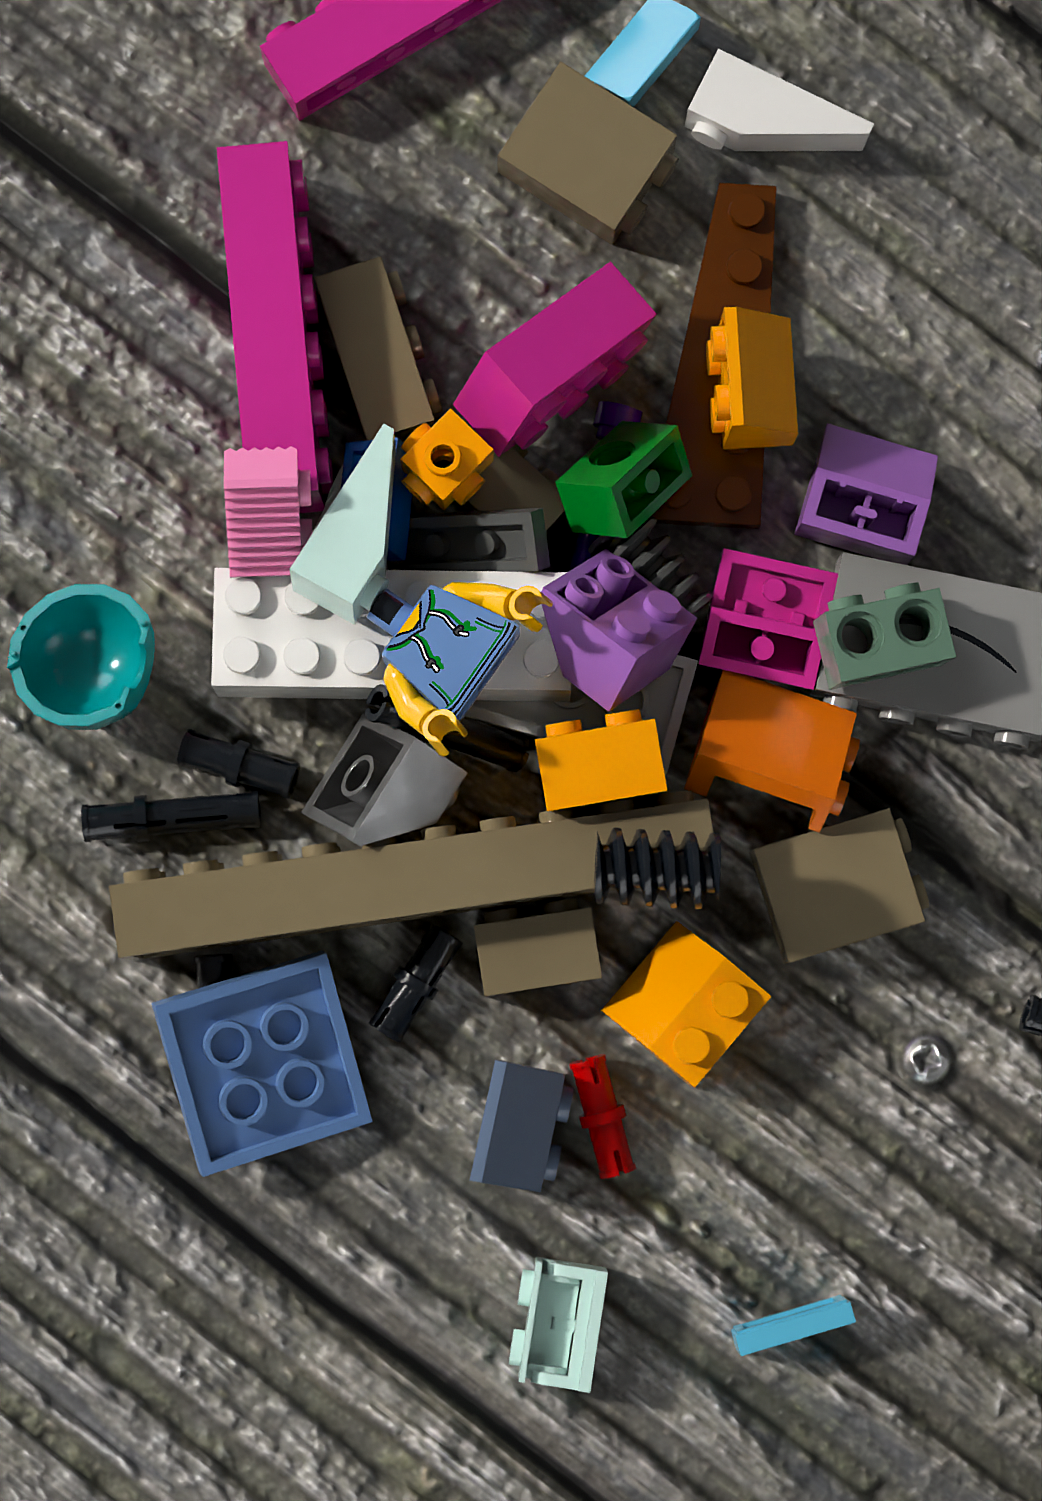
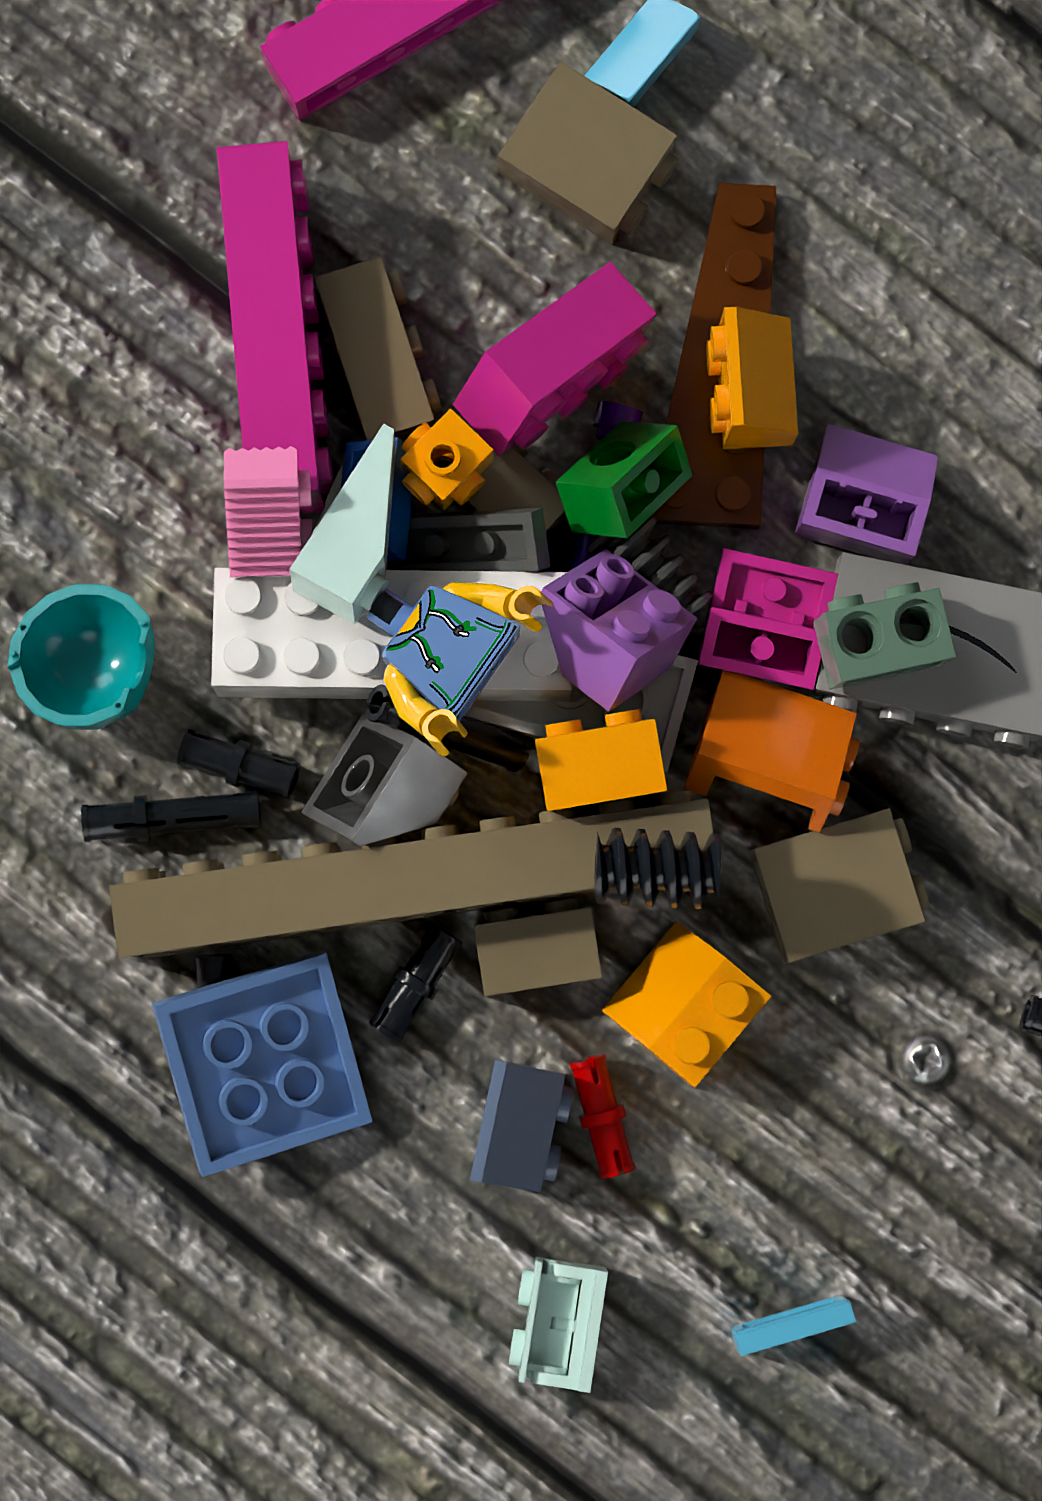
(760, 112): white slope -> none

